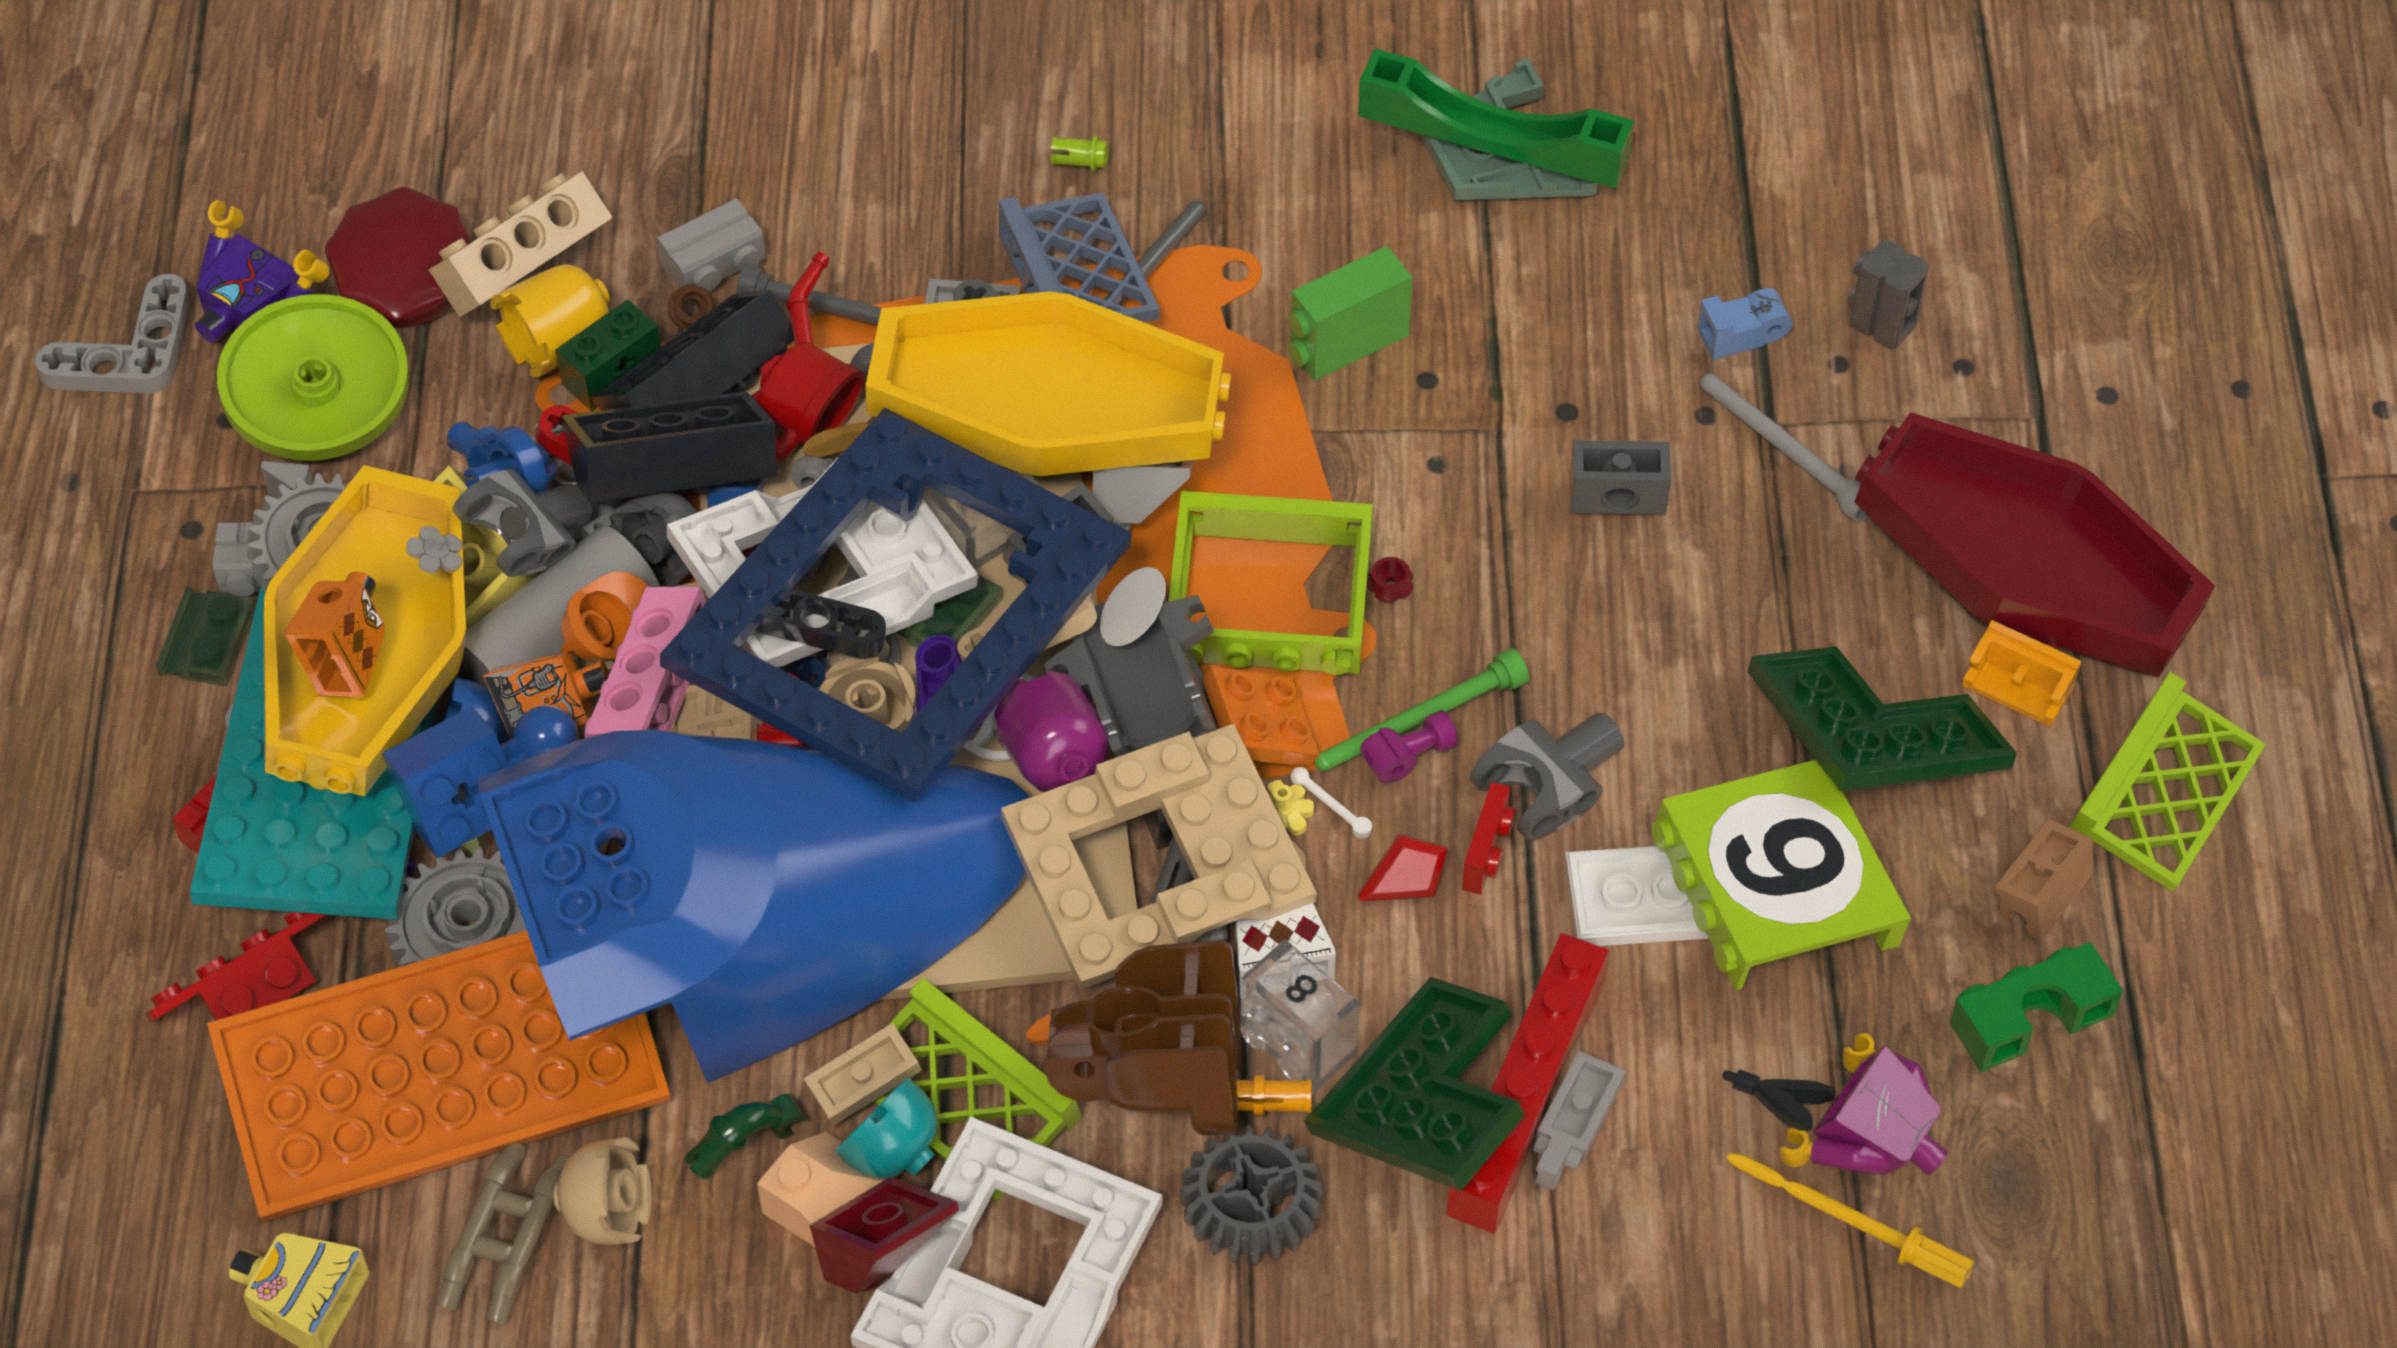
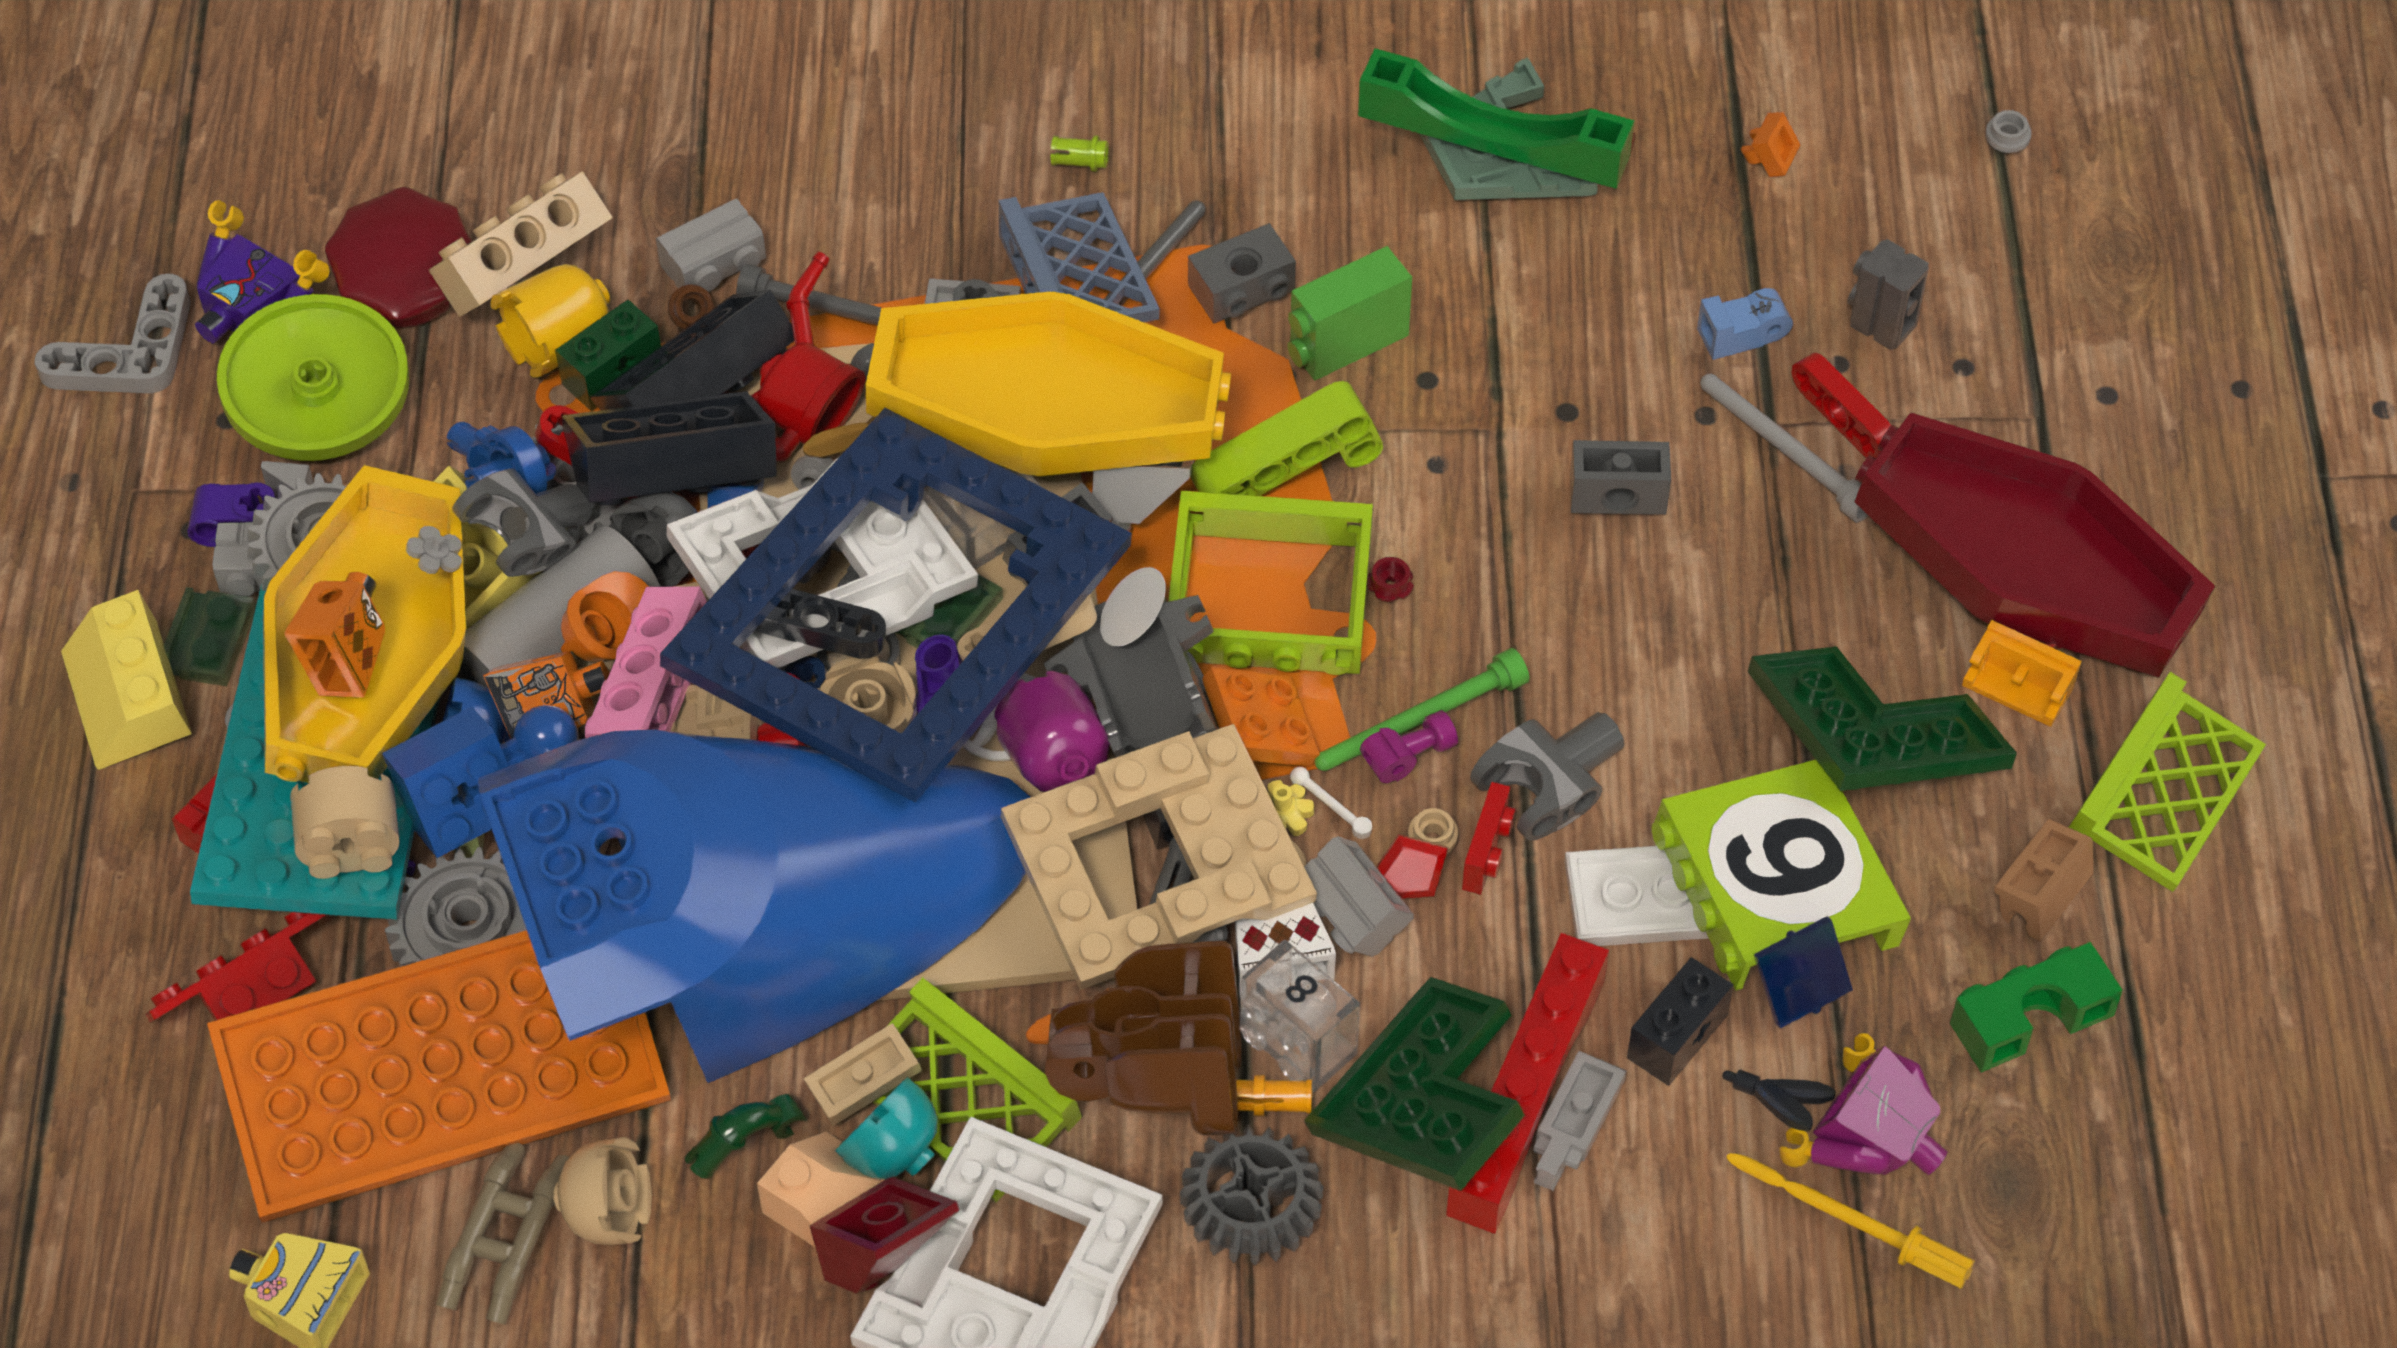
(123, 681): none -> light yellow slope
(223, 504): none -> dark purple piece
(344, 822): none -> tan brick
(1241, 273): none -> dark grey brick
(1291, 443): none -> lime beam
(1356, 898): none -> light grey brick
(1435, 821): none -> tan plate
(1679, 1021): none -> black brick
(1773, 145): none -> orange tile
(1803, 972): none -> clear blue piece
(1840, 403): none -> red beam
(2008, 132): none -> light grey plate

